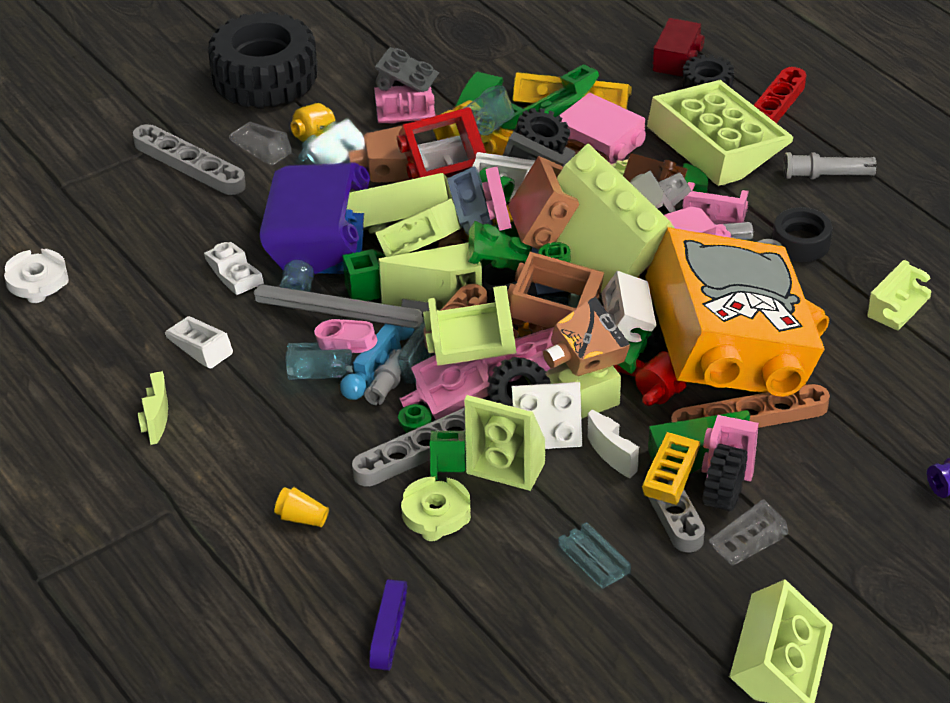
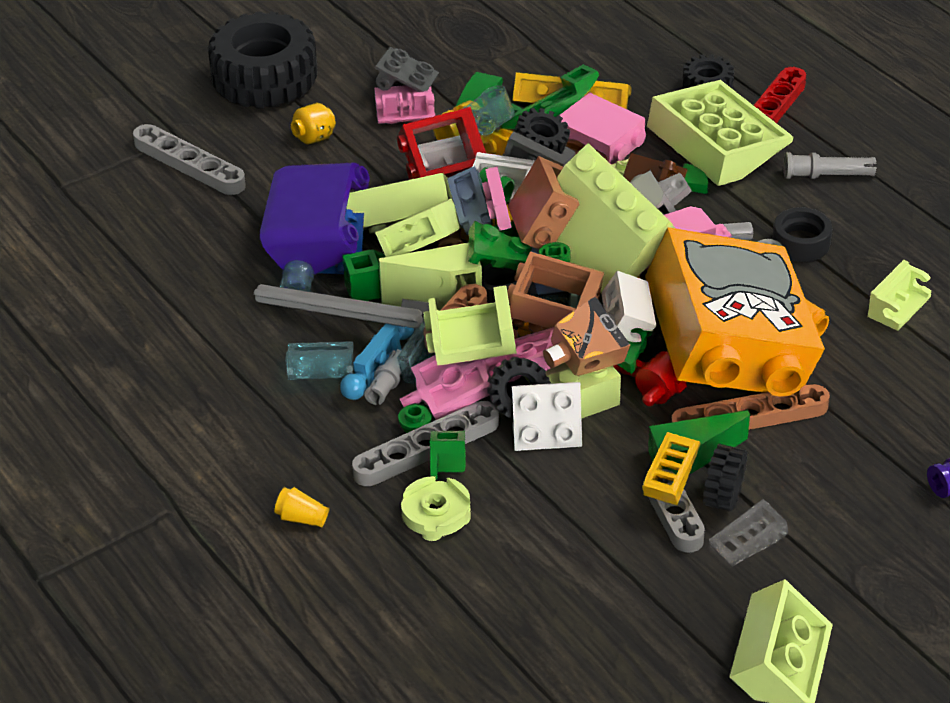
(48, 276): white plate -> none
(155, 409): yellowish green slope -> none
(204, 343): white slope -> none
(232, 267): white slope -> none
(265, 144): clear slope -> none
(333, 143): clear light blue bracket -> none
(348, 334): bright pink piece -> none
(382, 156): nougat torso -> none
(388, 624): dark purple beam -> none
(503, 443): yellowish green slope -> none
(599, 552): clear light blue tile -> none
(615, 450): white slope -> none
(676, 45): dark red brick -> none
(718, 207): bright pink hinge -> none
(733, 433): bright pink bracket -> none

